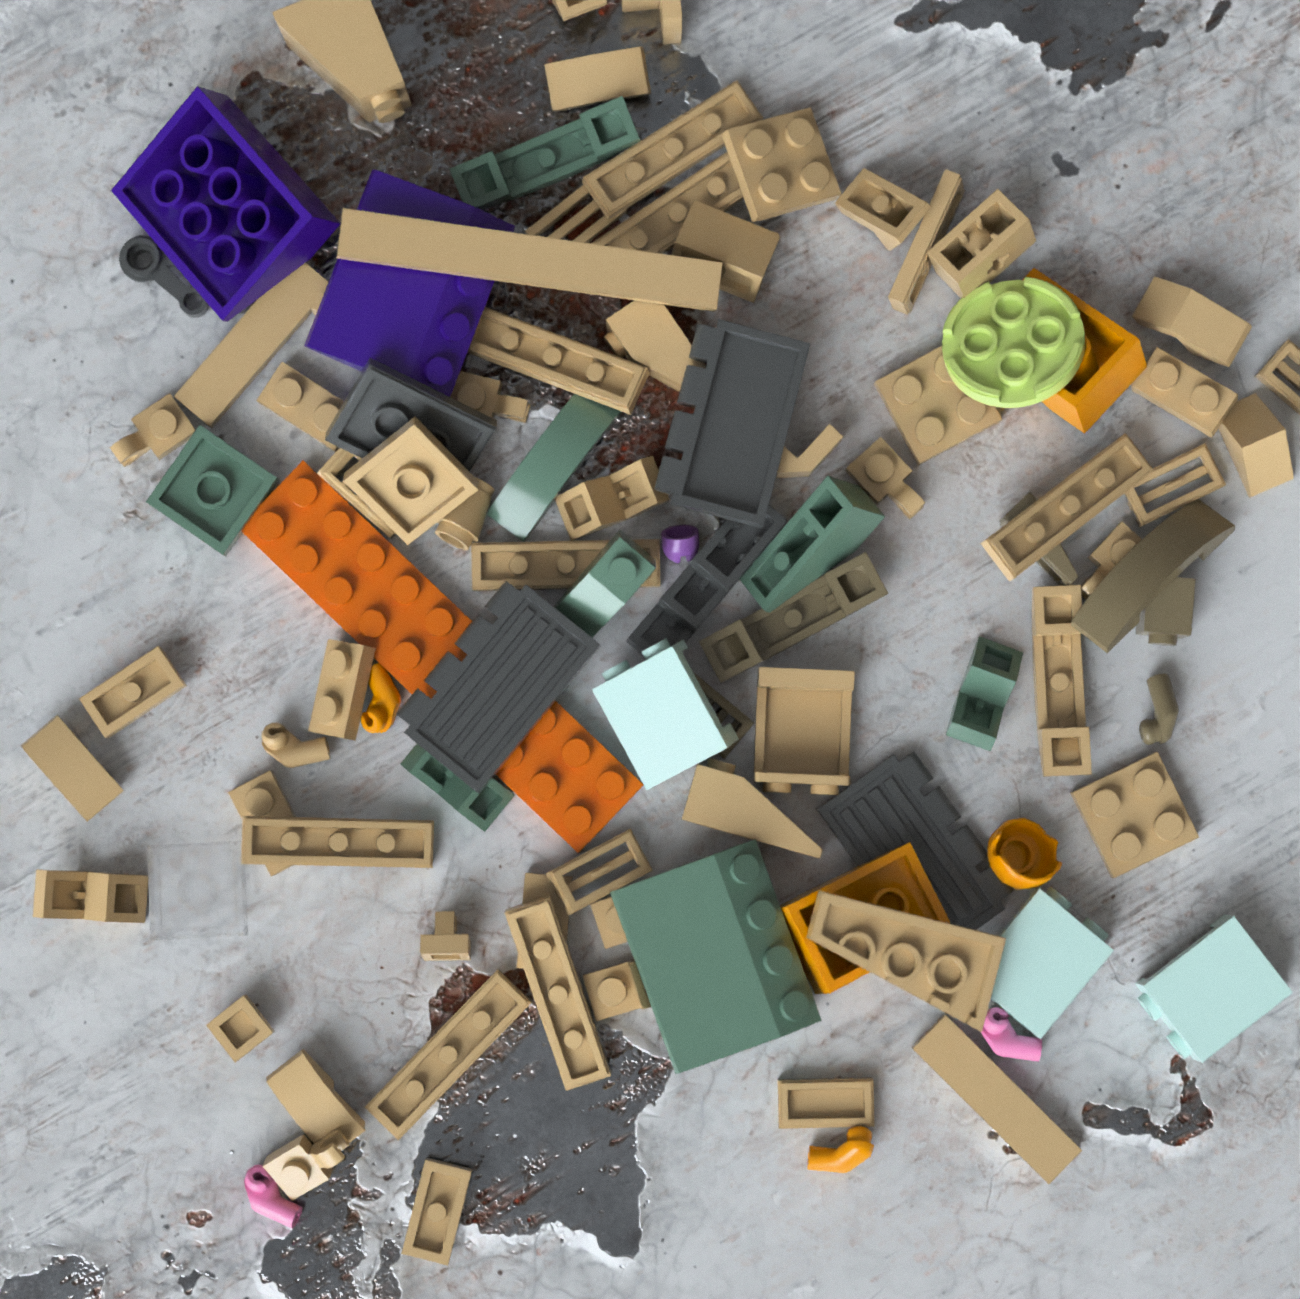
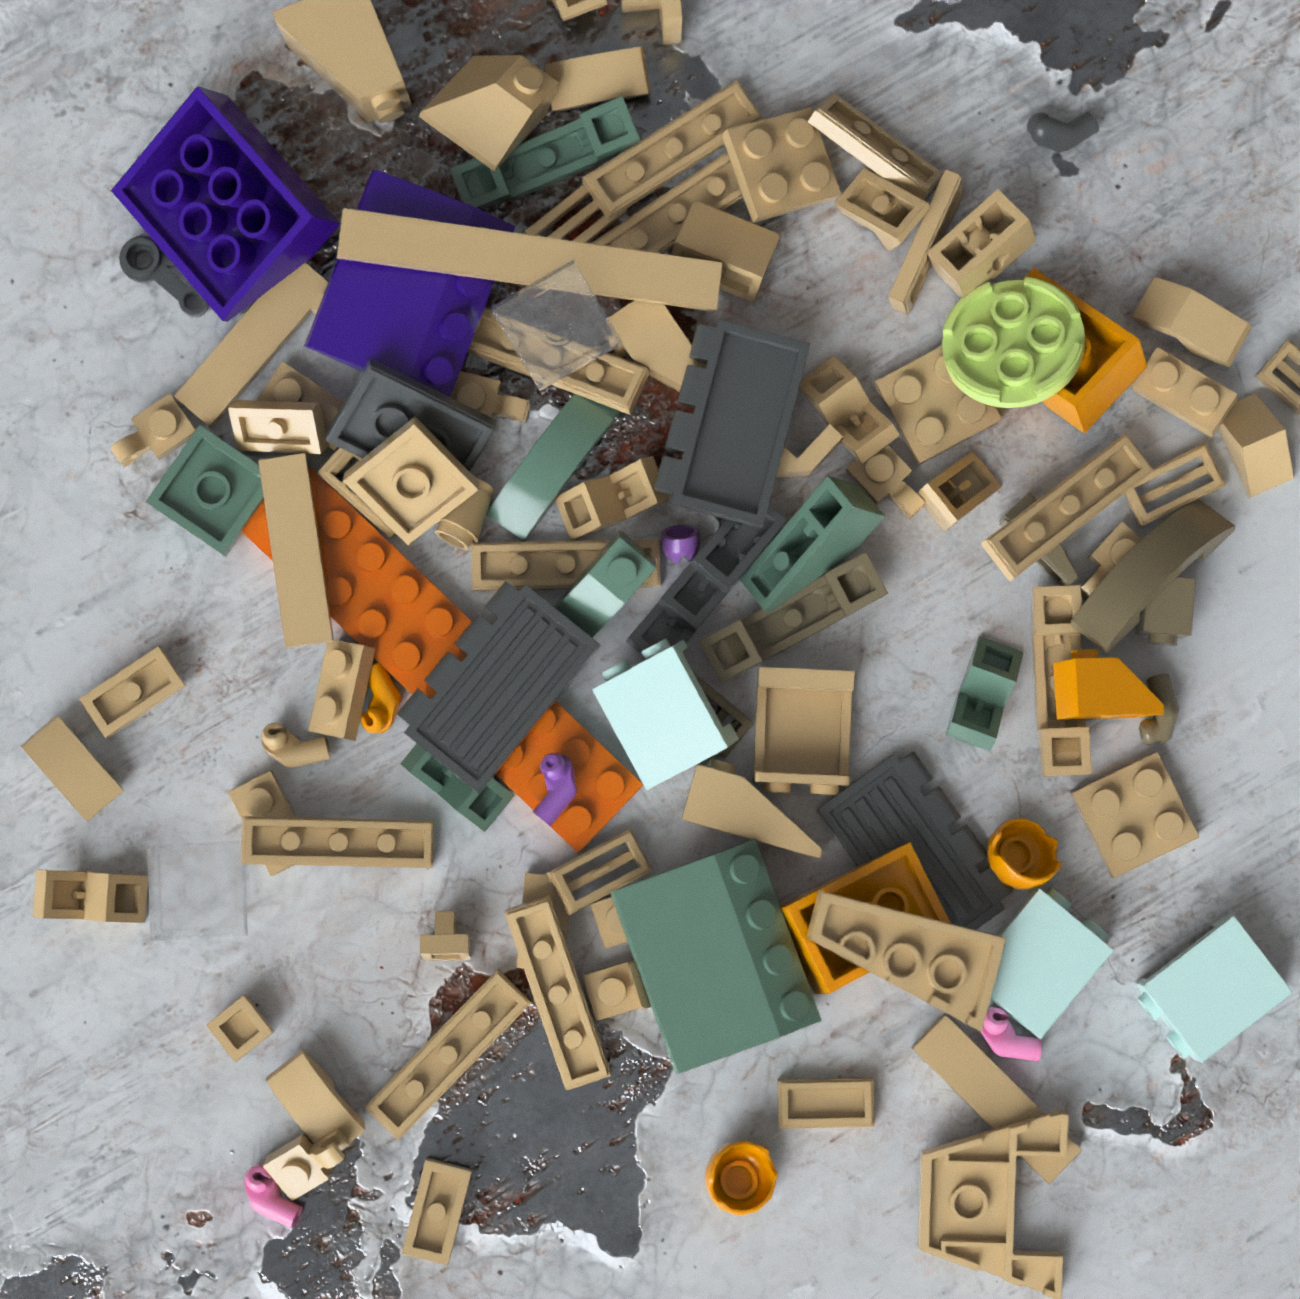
(278, 426): none -> tan plate
(296, 550): none -> tan tile
(492, 106): none -> tan slope
(556, 325): none -> clear tile
(560, 787): none -> medium lavender arm
(740, 1177): none -> light orange hair
(845, 406): none -> tan slope
(845, 1157): light orange arm -> none
(875, 147): none -> tan tile
(958, 490): none -> tan slope
(971, 1201): none -> tan wing
(1059, 135): none -> dark grey arm
(1100, 689): none -> light orange slope

